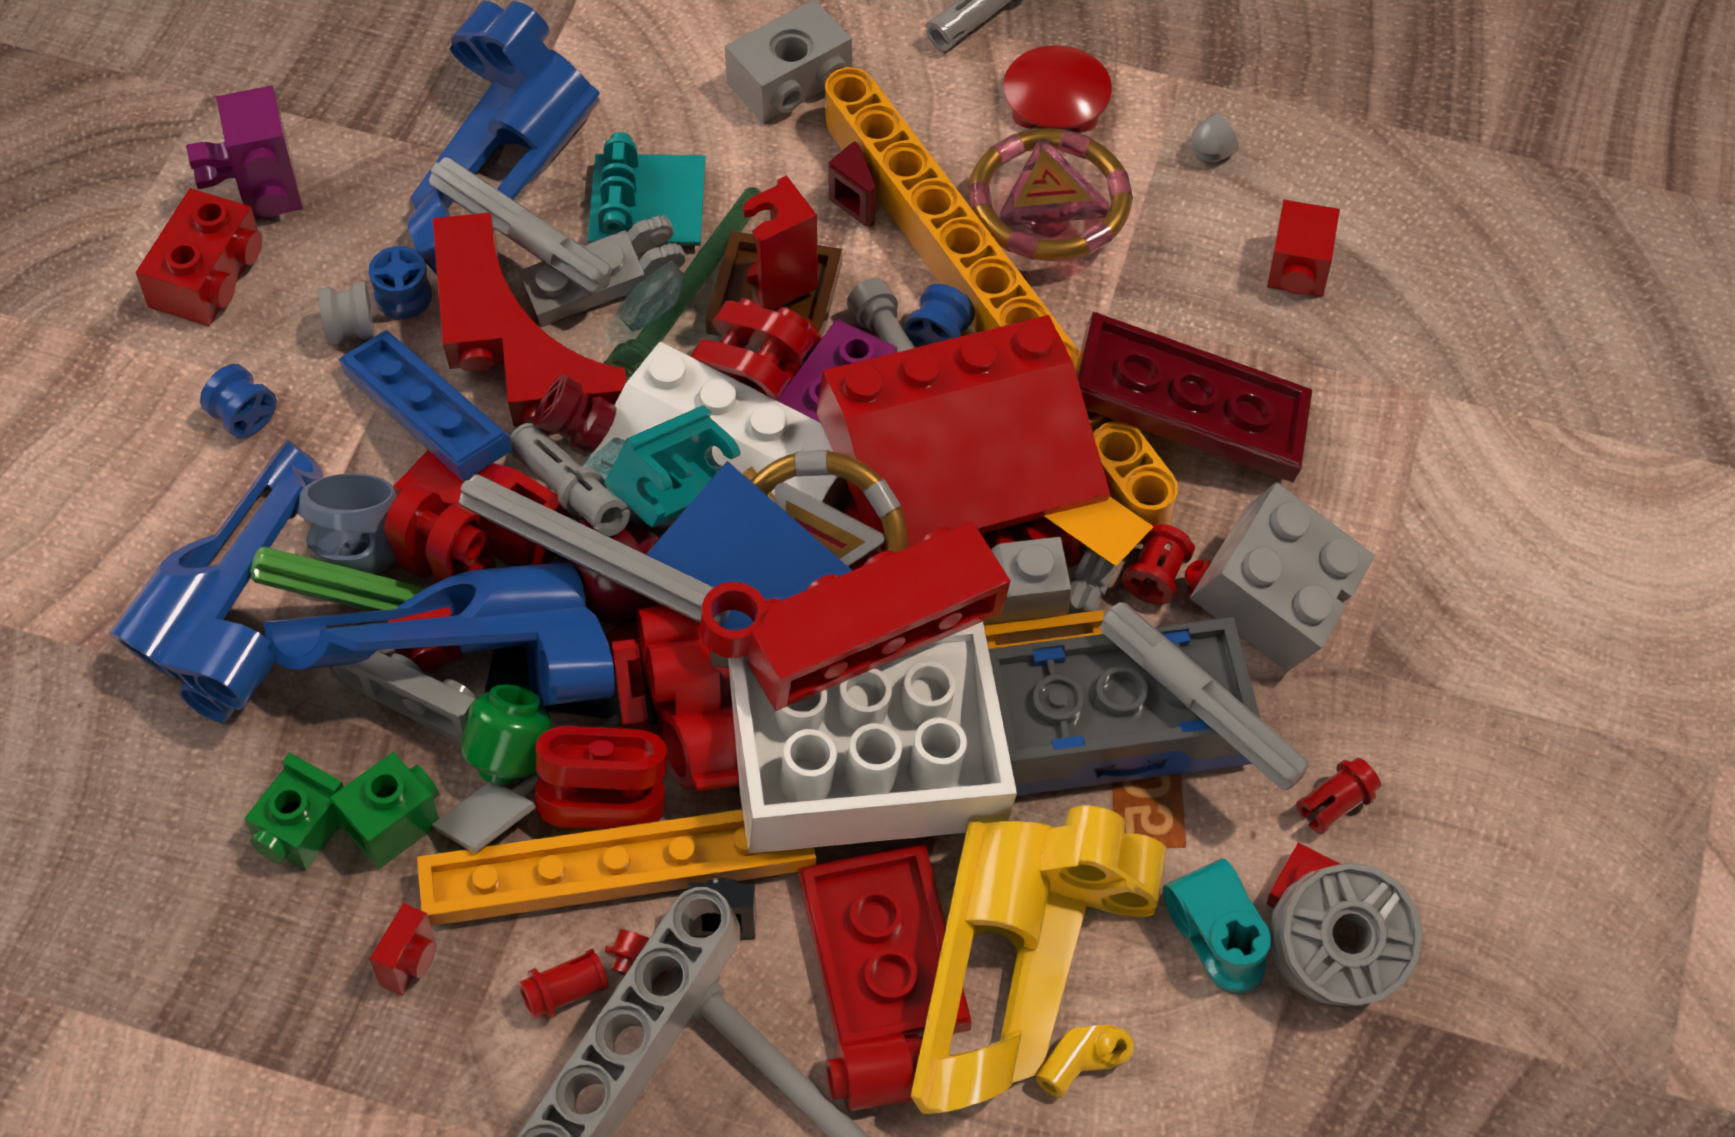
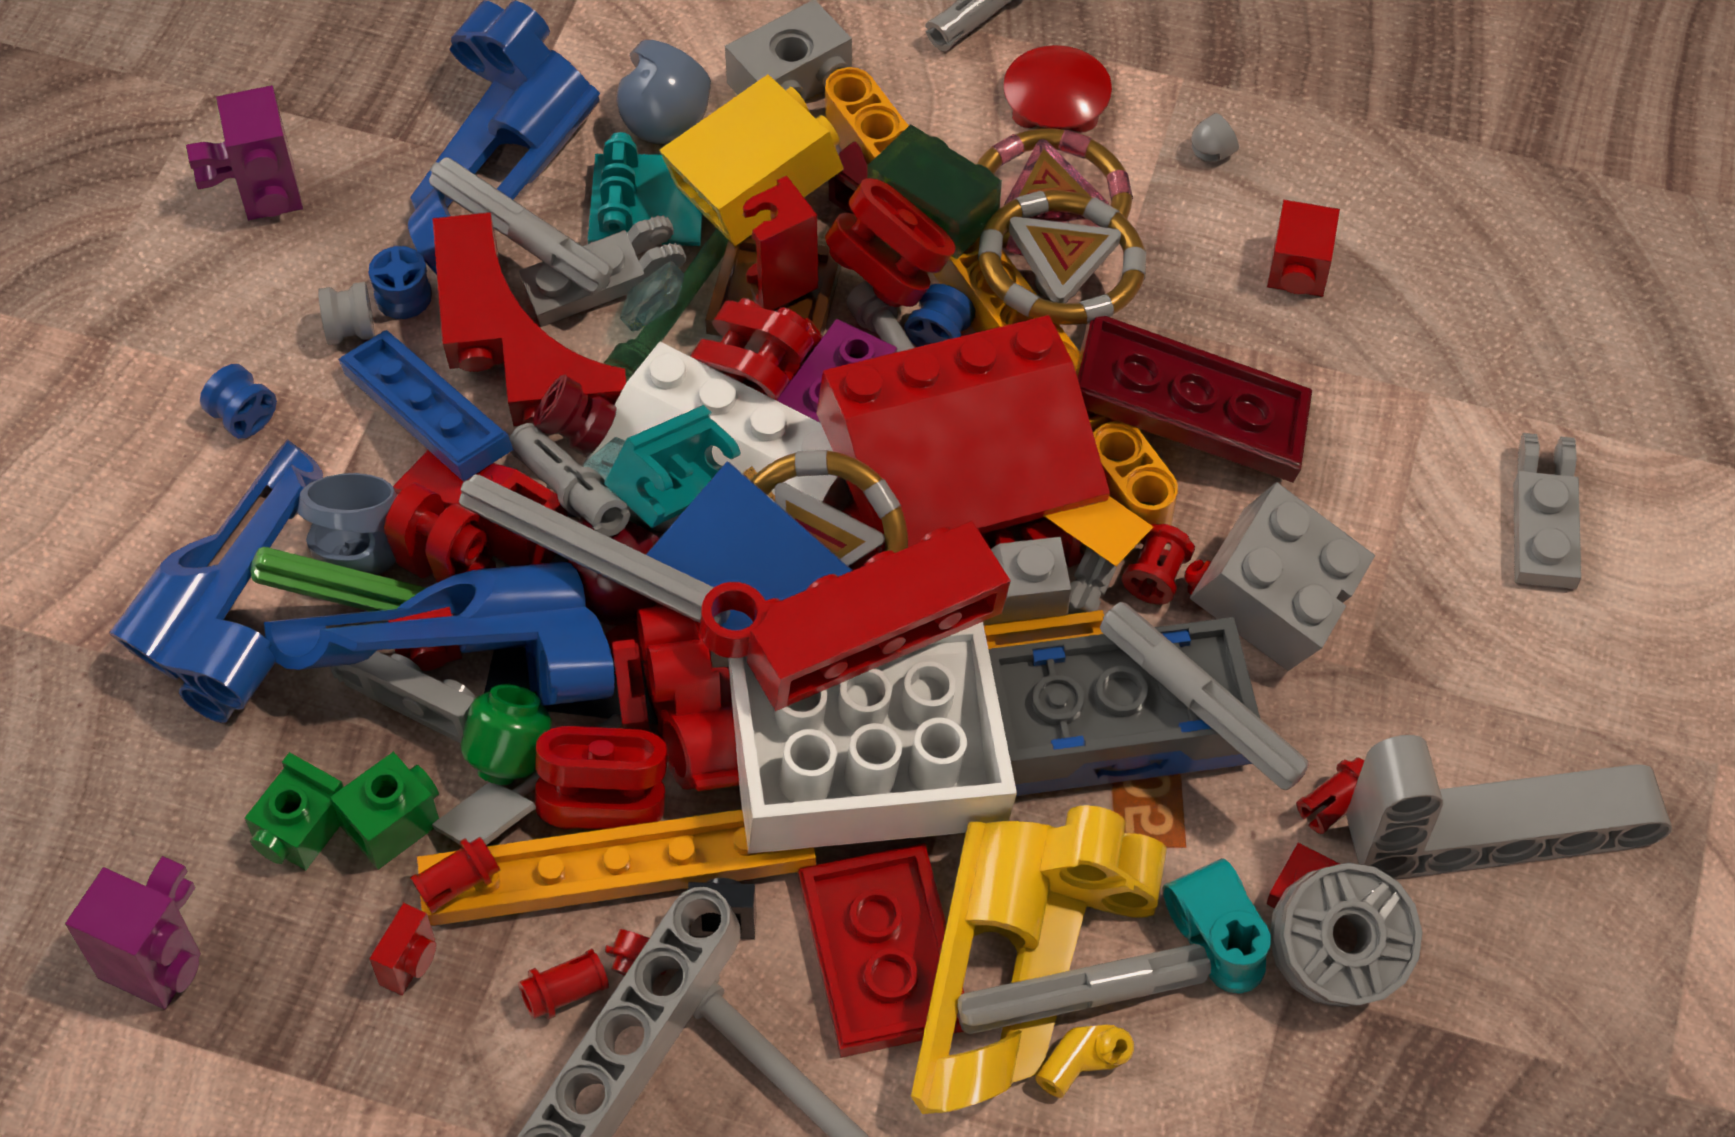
(137, 932): none -> magenta brick
(199, 257): red brick -> none
(456, 874): none -> red pin
(663, 92): none -> sand blue helmet
(746, 151): none -> yellow brick
(874, 1071): red brick -> none
(889, 243): none -> red brick
(940, 184): none -> clear green brick
(1062, 255): none -> piece
(1082, 988): none -> light grey axle
(1417, 829): none -> light grey beam
(1547, 517): none -> light grey hinge

